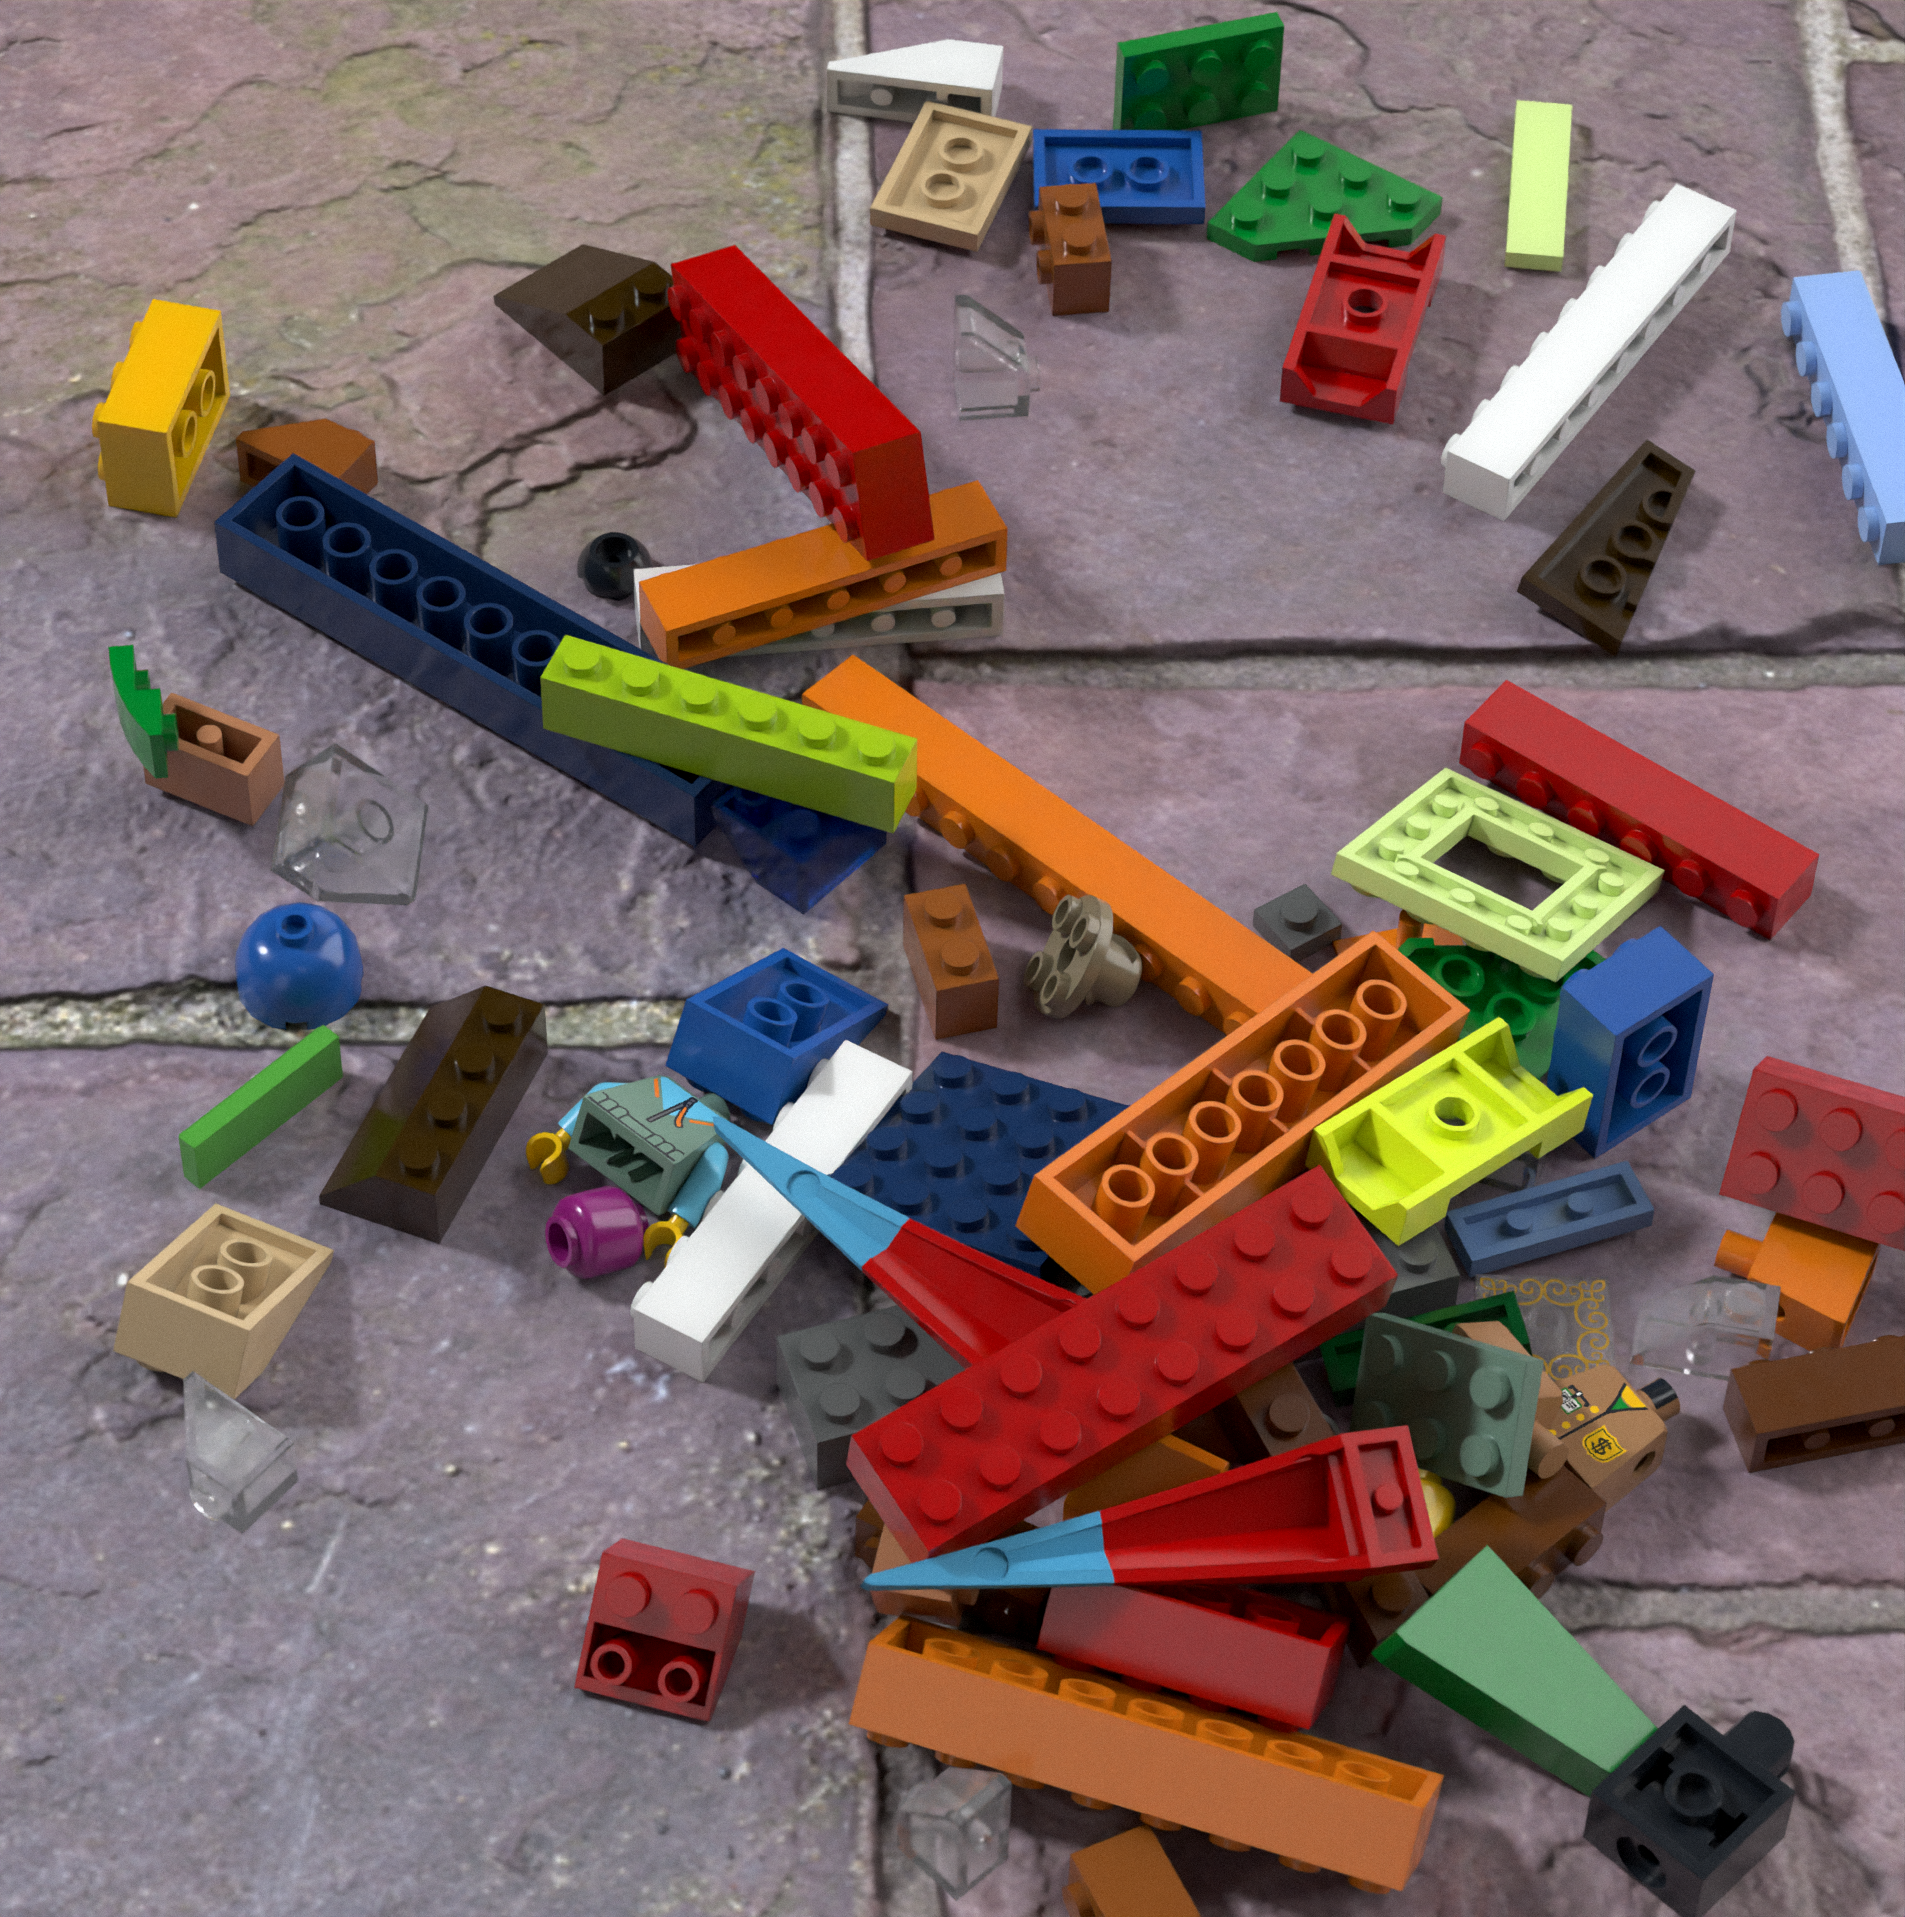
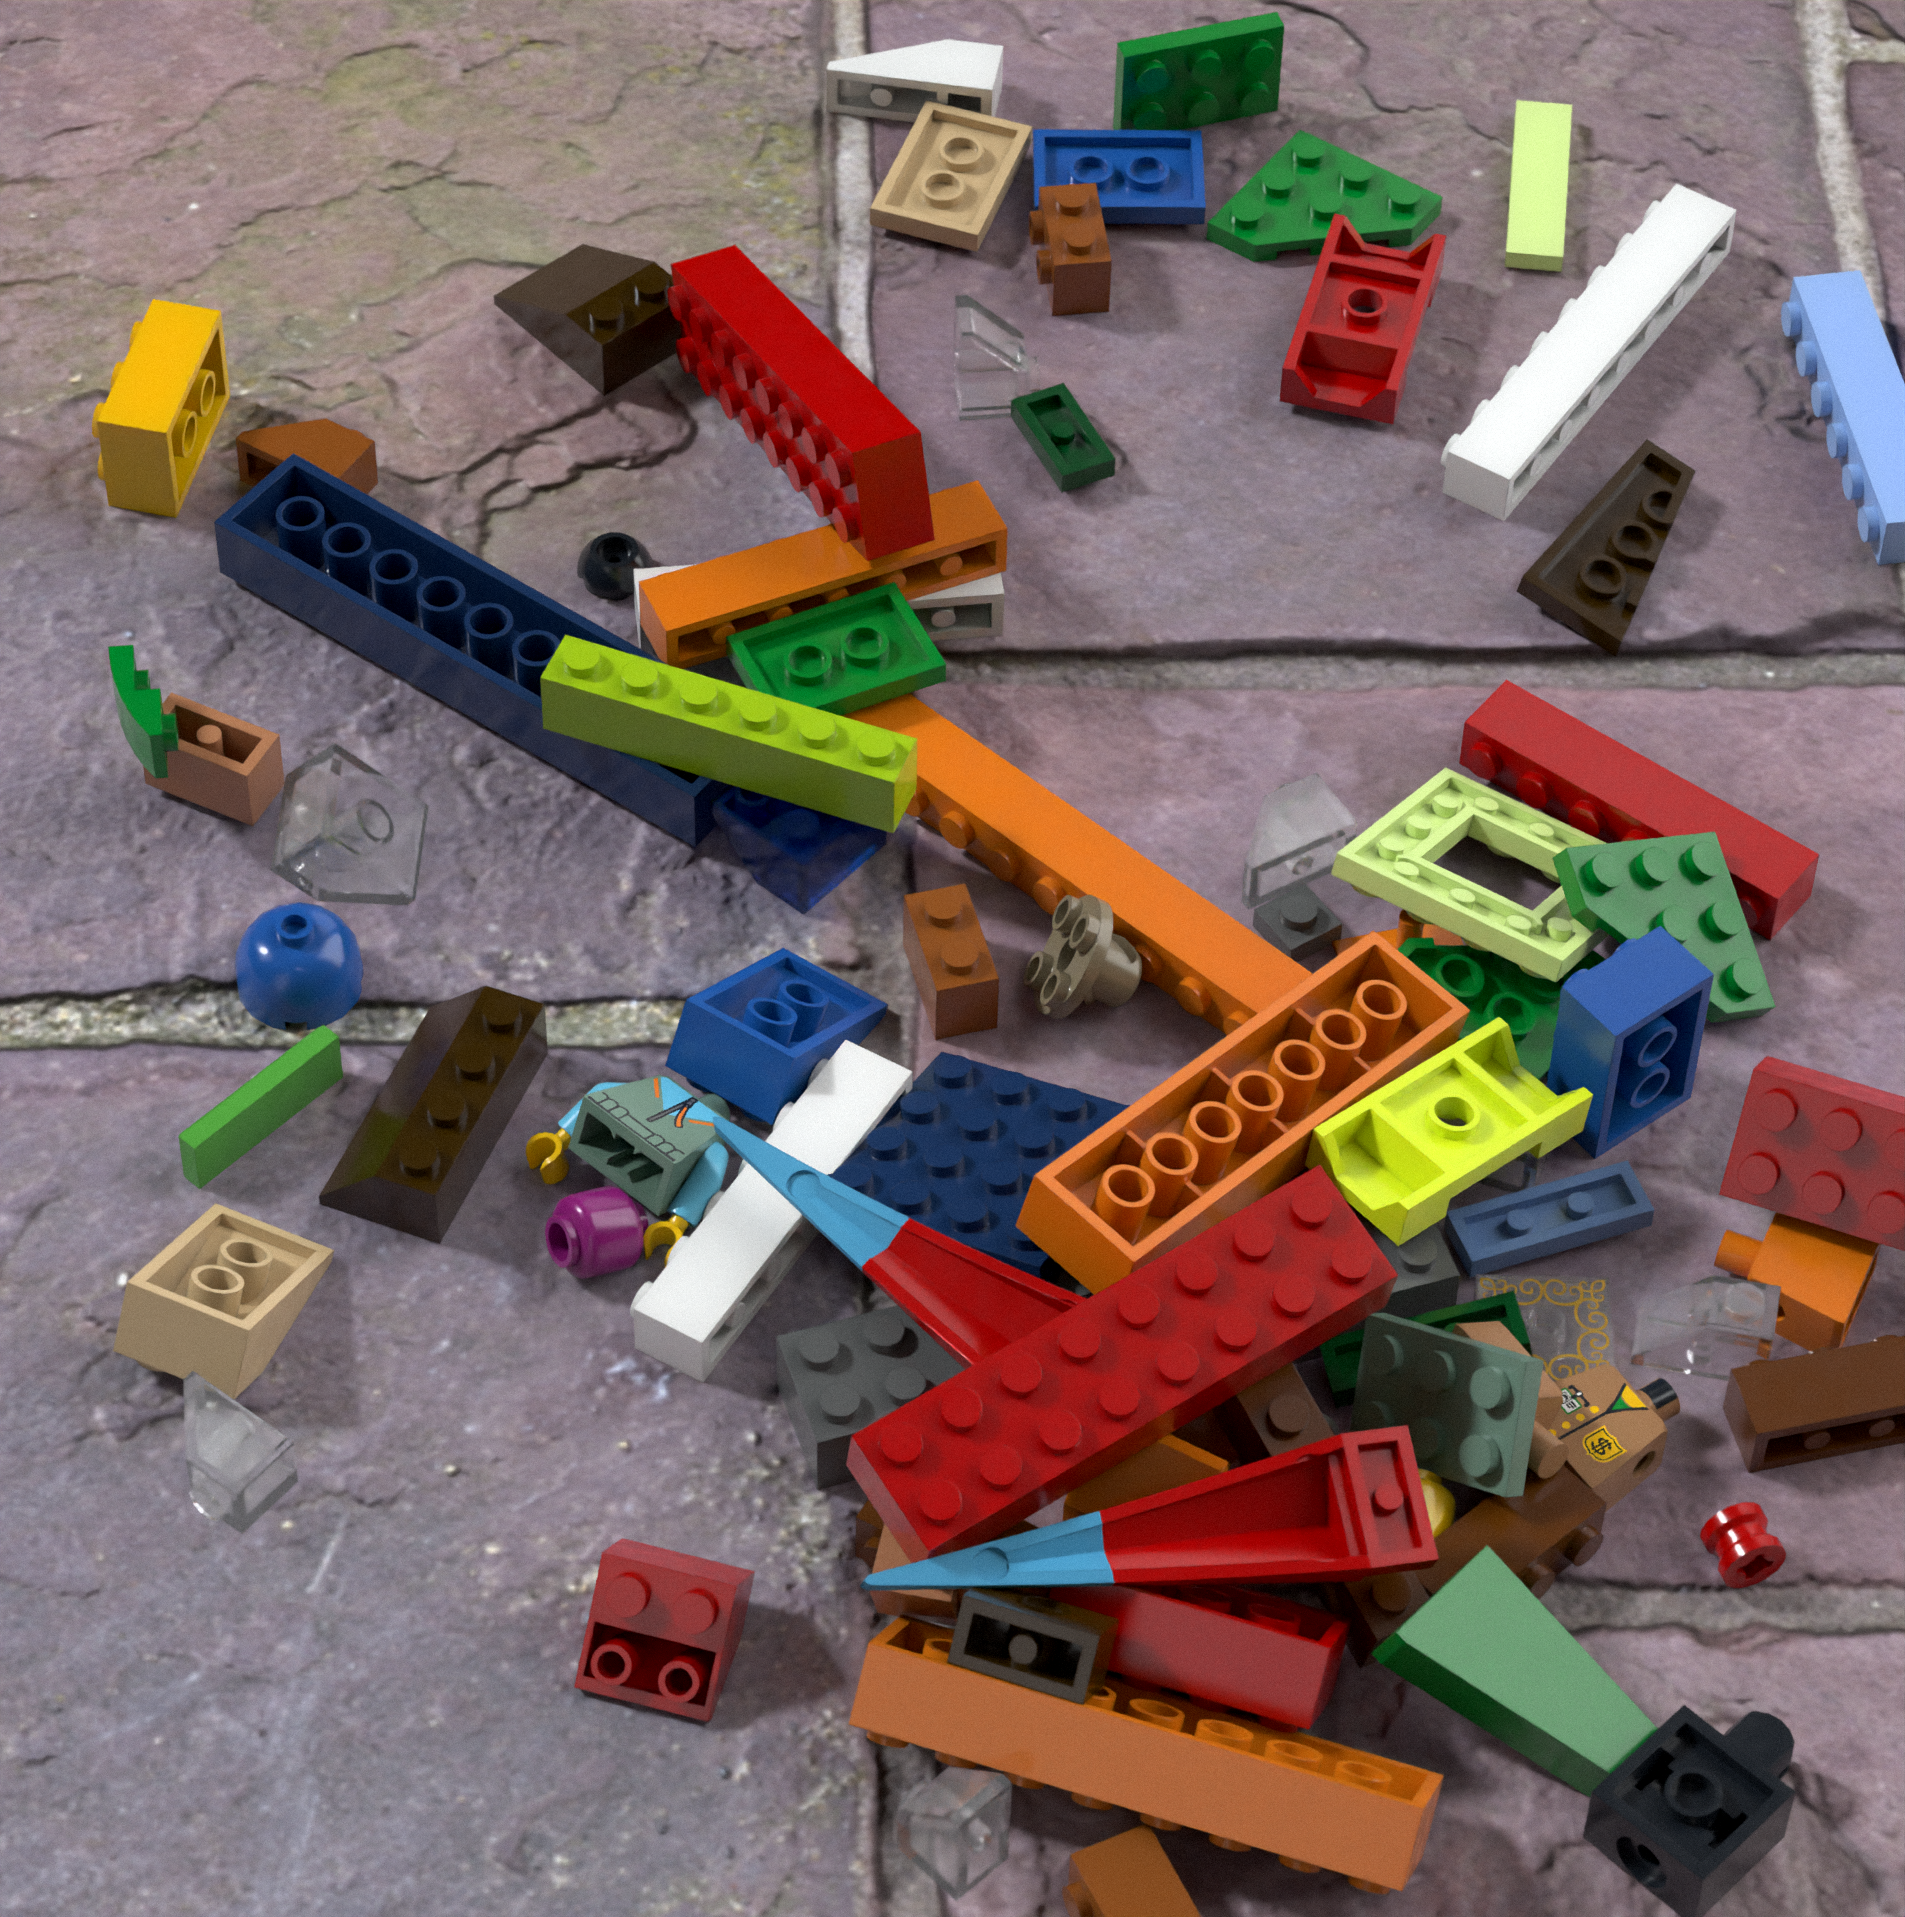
(840, 653): none -> green plate
(1033, 1642): none -> dark brown brick
(1062, 437): none -> dark green plate
(1295, 839): none -> clear slope
(1686, 891): none -> green plate
(1743, 1545): none -> red wheel

